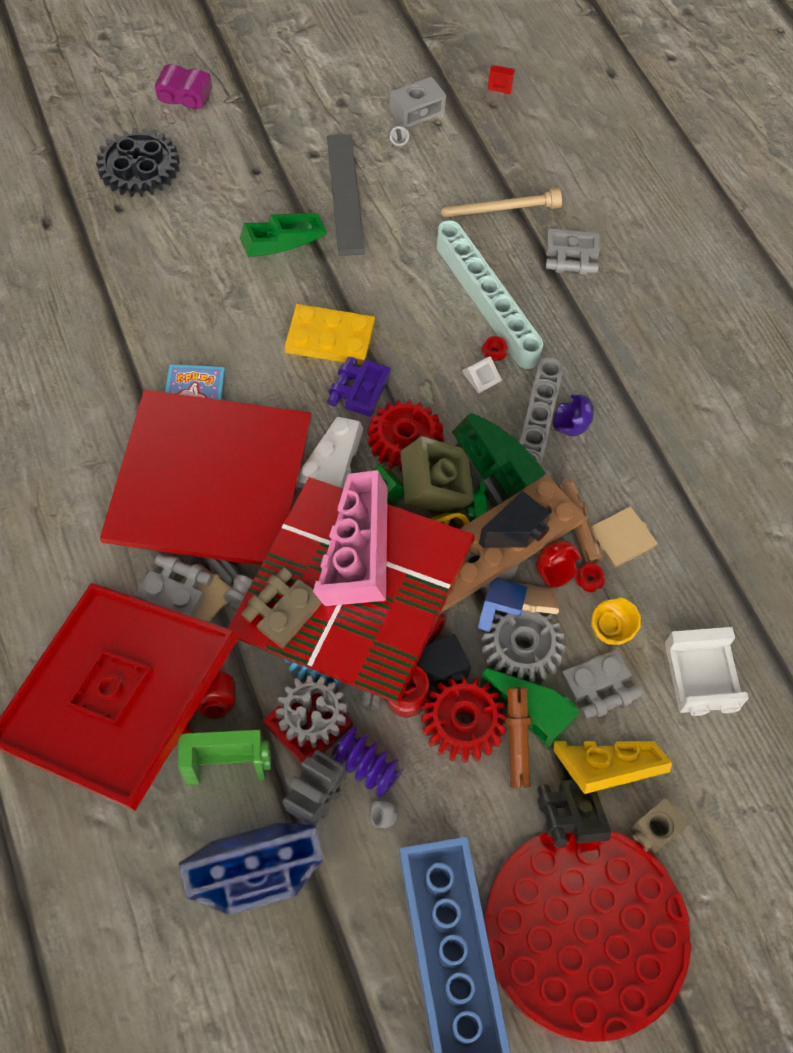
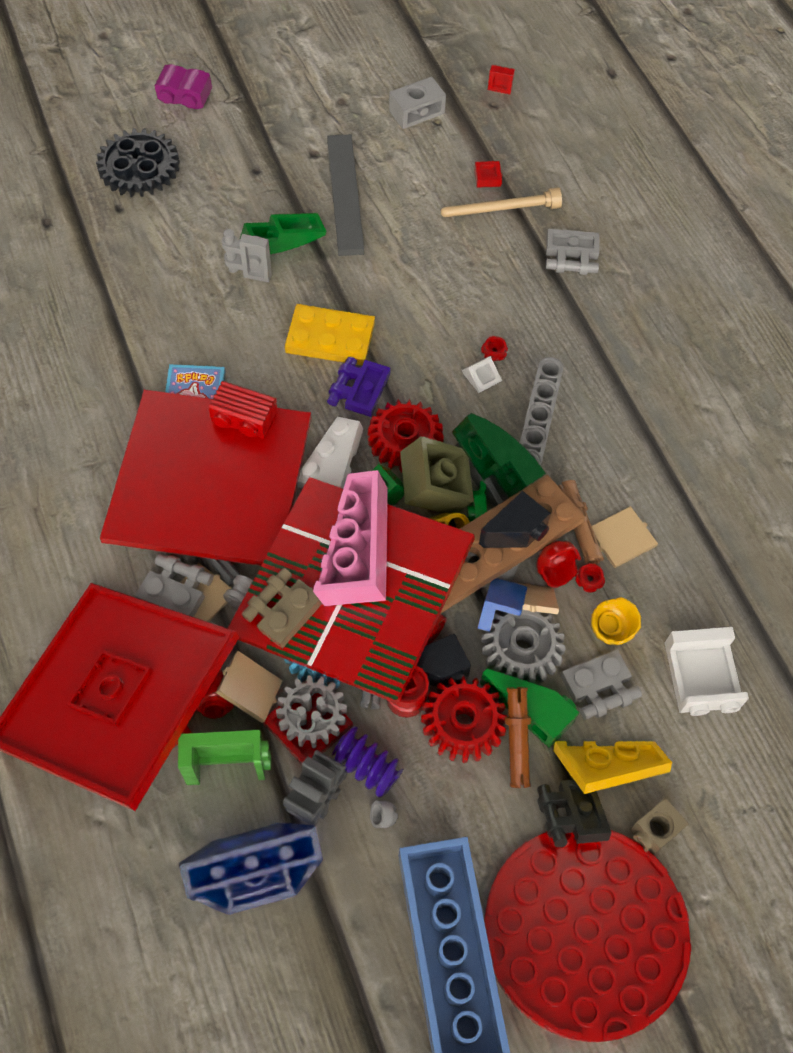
(242, 409): none -> red brick
(249, 686): none -> tan piece
(254, 255): none -> light grey plate
(393, 135): light grey hinge -> none
(488, 174): none -> red plate
(489, 294): light aqua beam -> none
(574, 417): dark purple hair -> none

